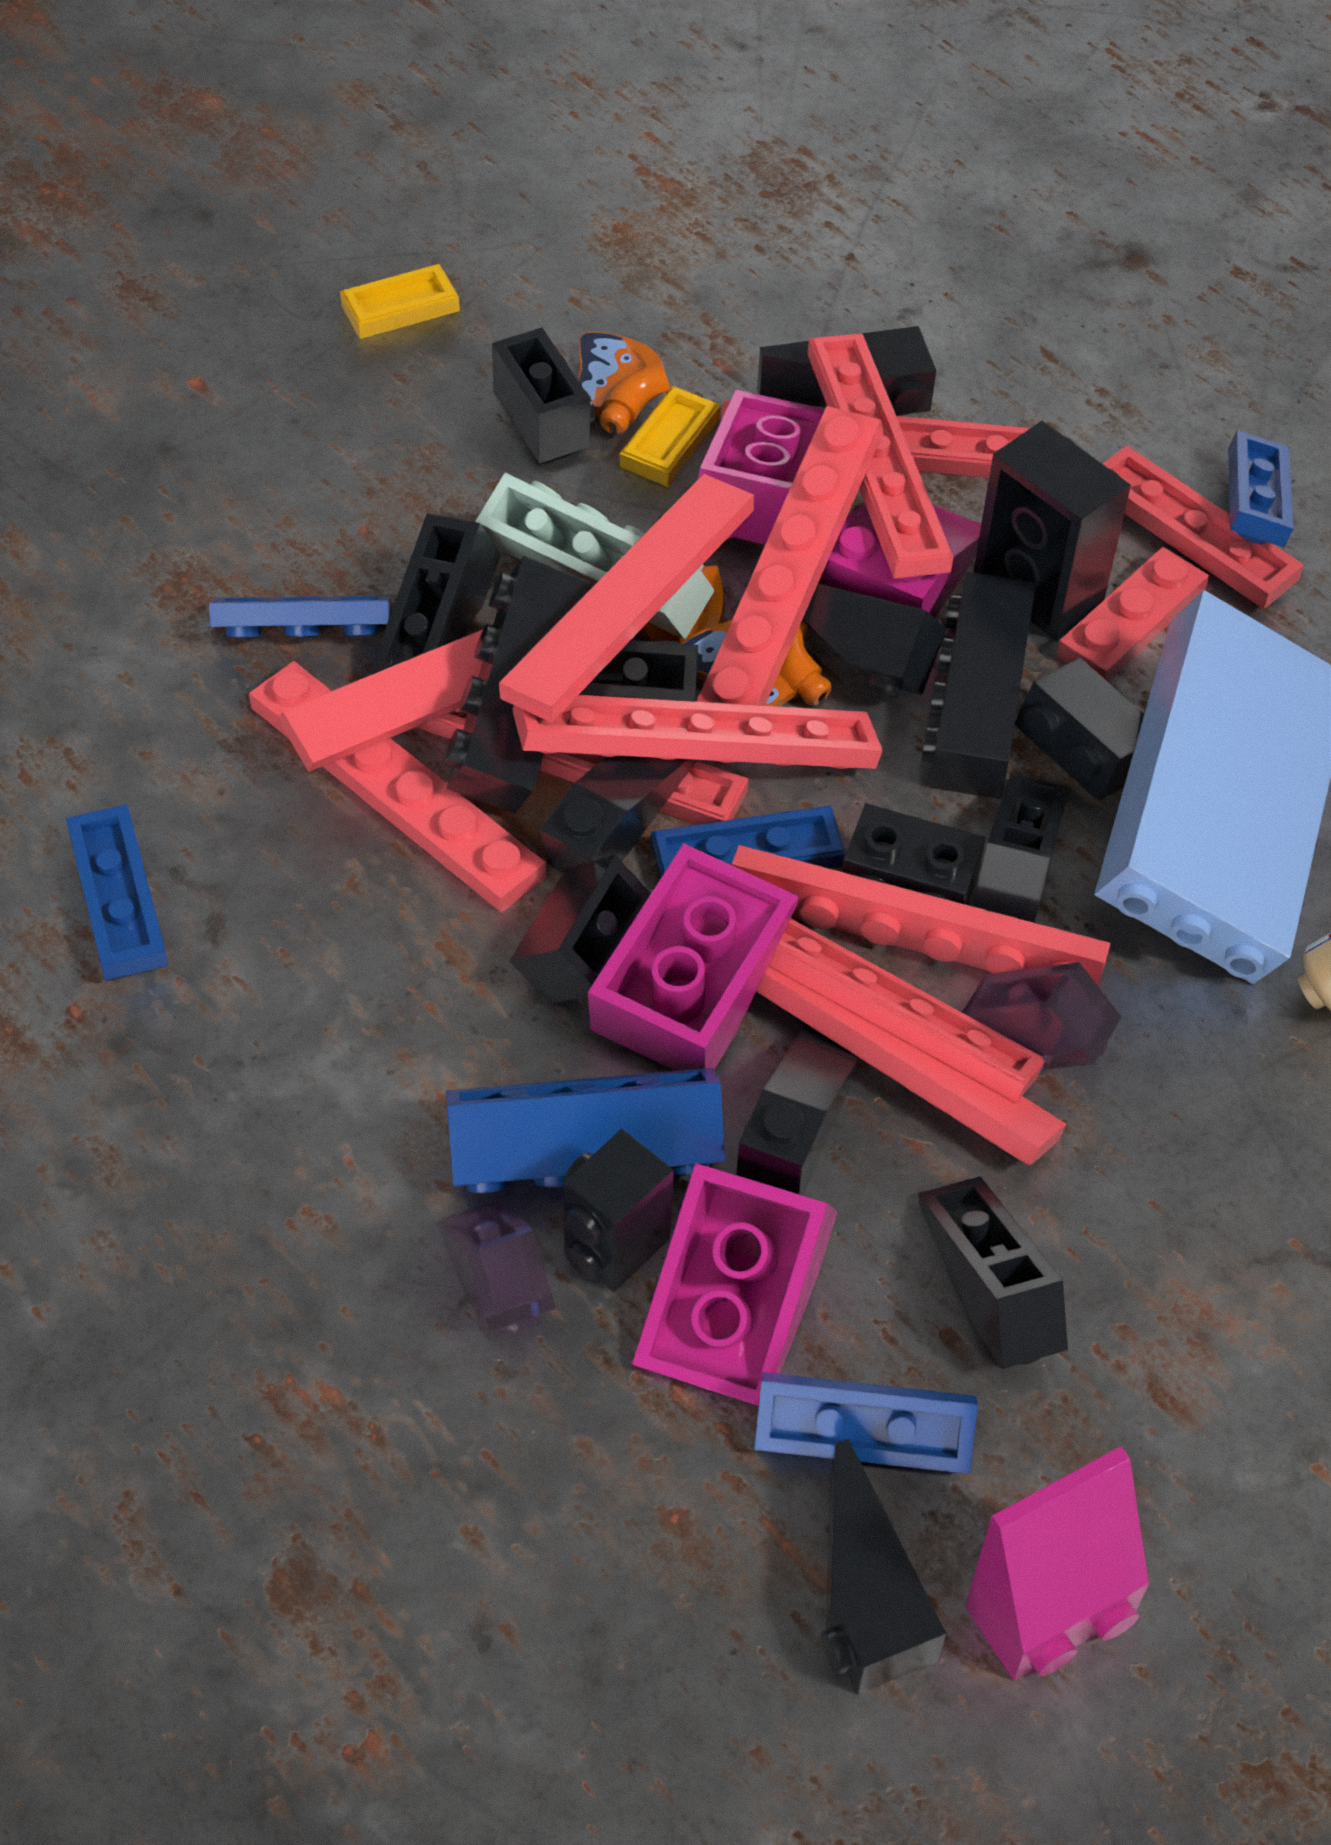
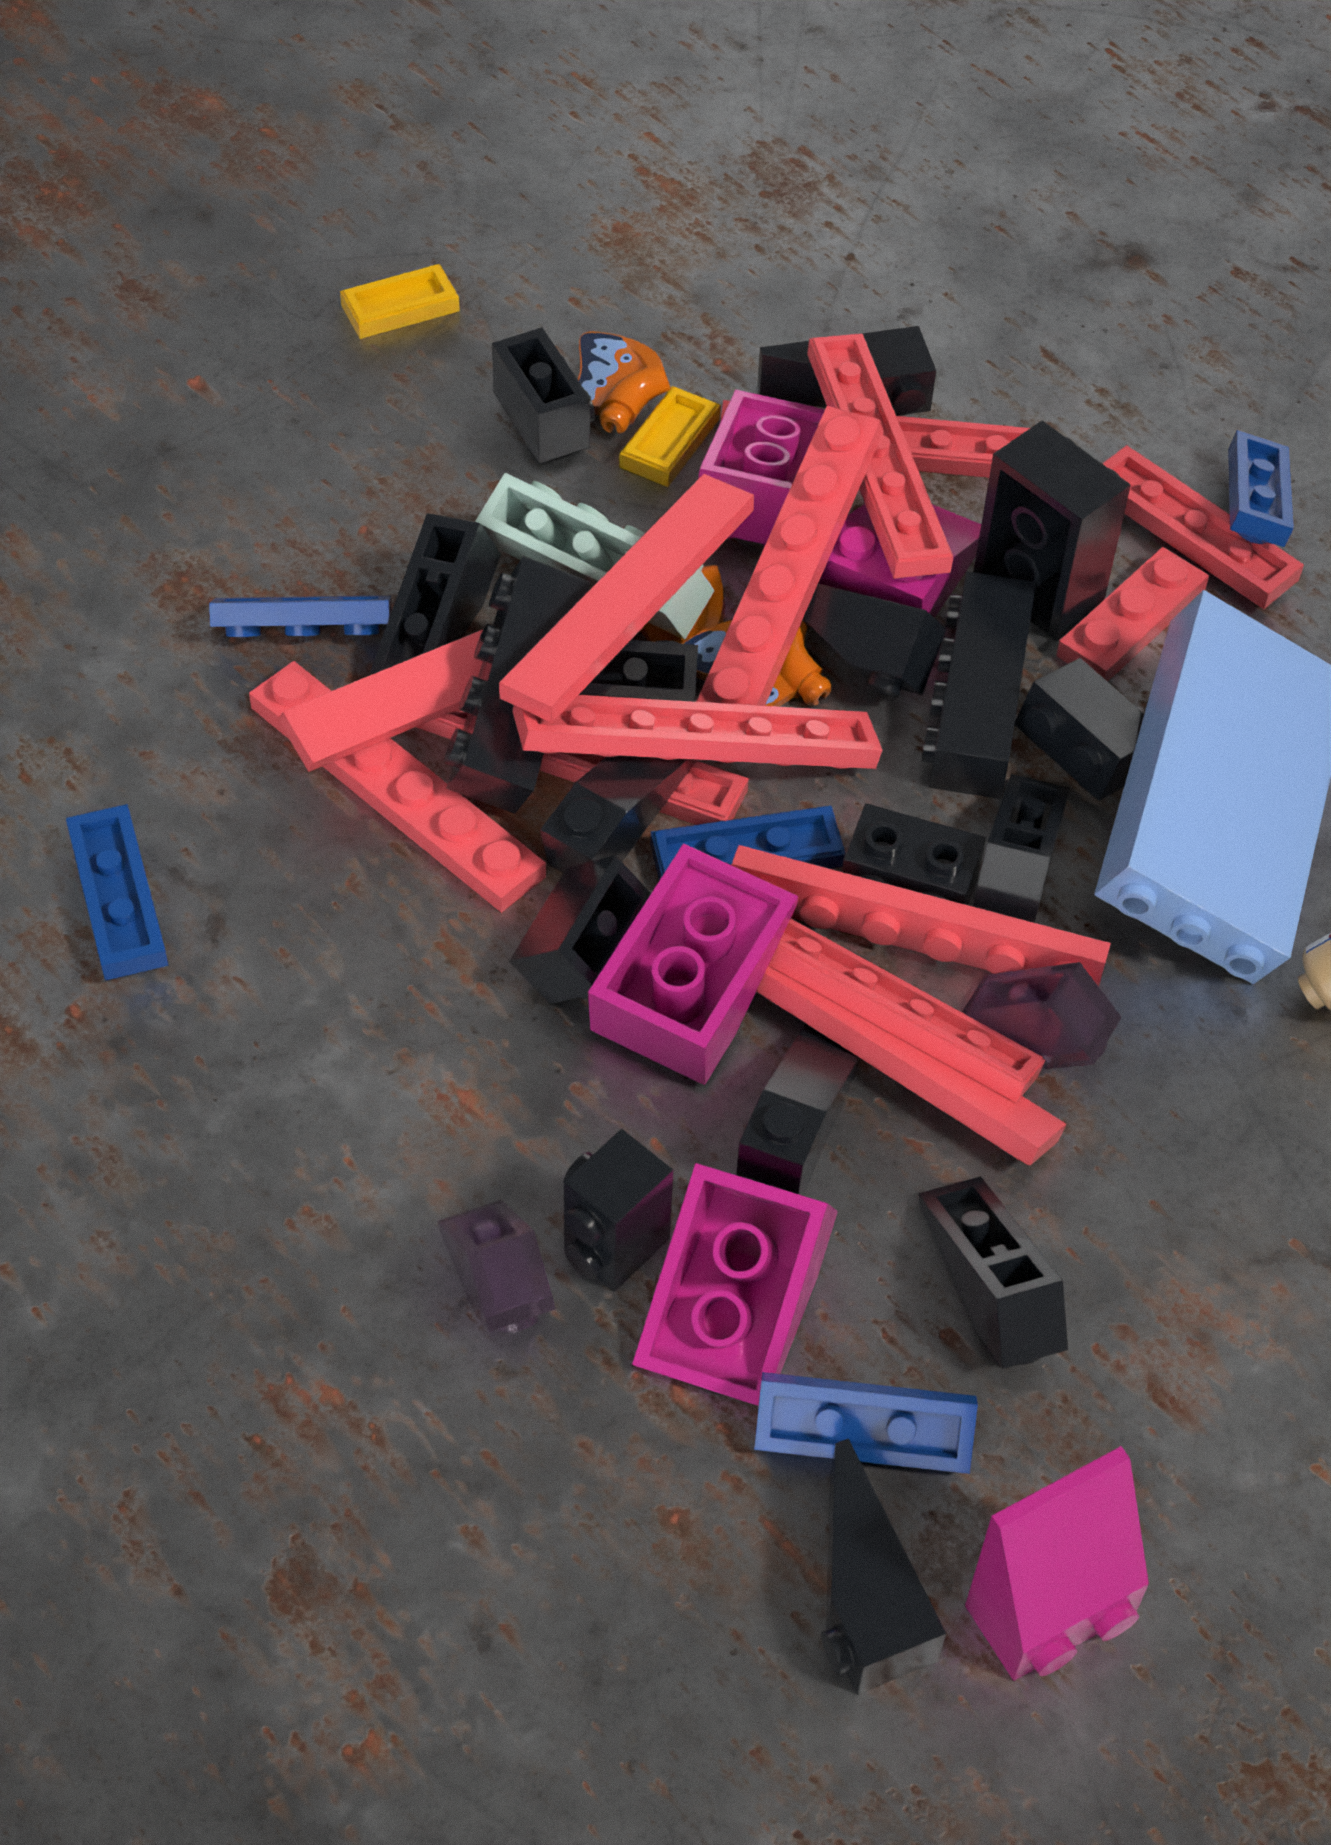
(546, 1126): blue brick -> none

